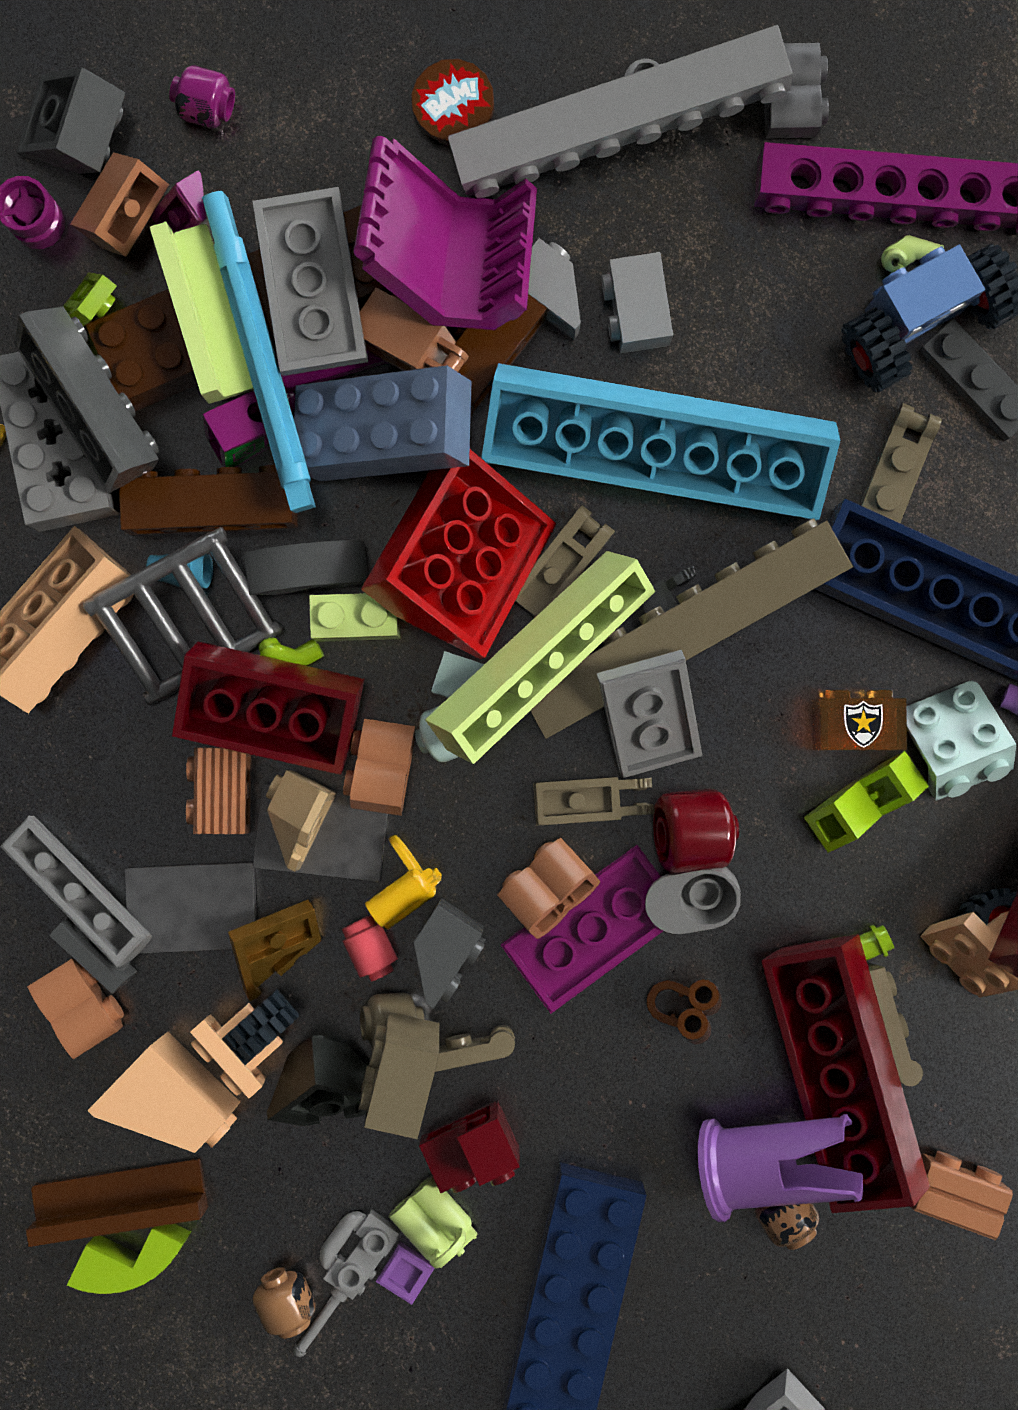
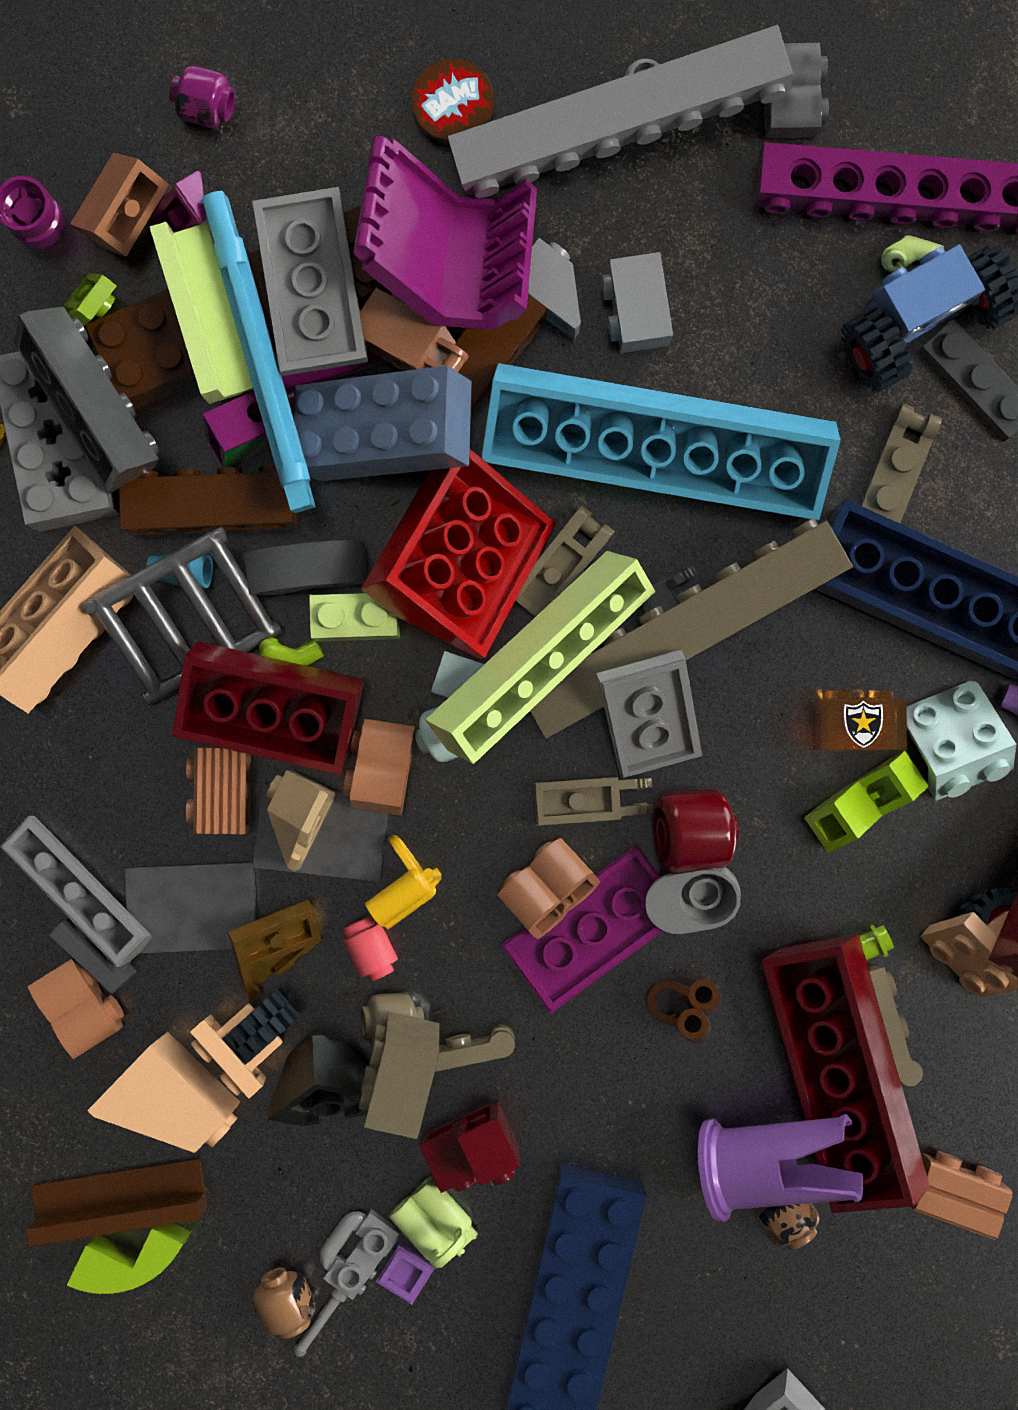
(72, 121): dark grey slope -> none
(442, 948): dark grey slope -> none

